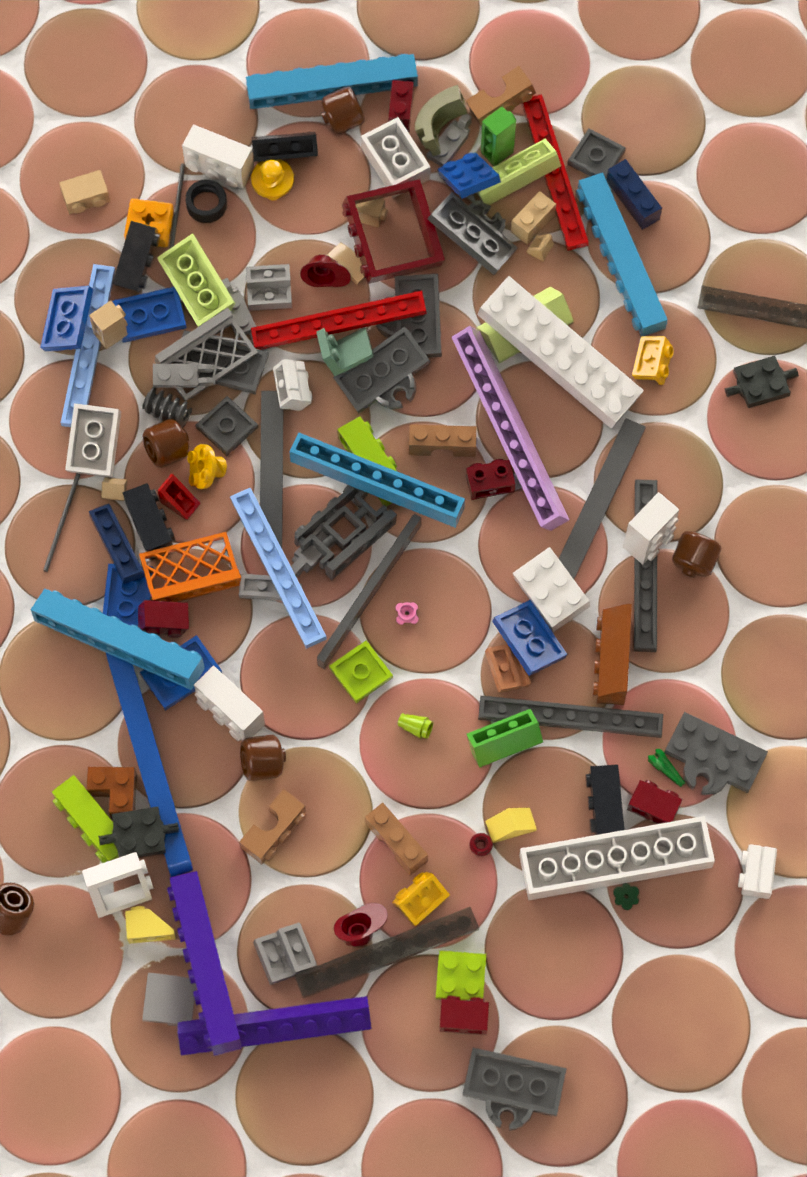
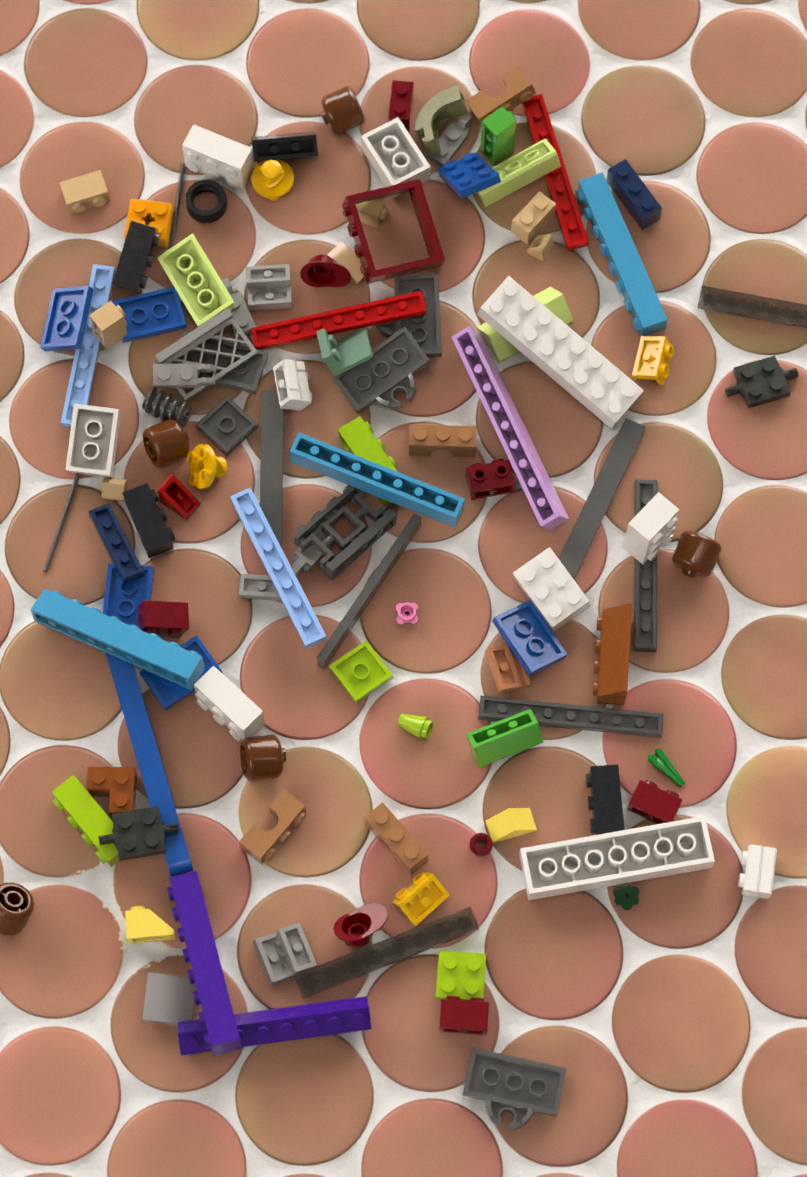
(114, 871): white window -> none
(198, 586): orange fence -> none
(316, 82): dark azure brick -> none
(474, 231): dark grey plate -> none
(595, 154): dark grey tile -> none
(714, 755): dark grey plate -> none

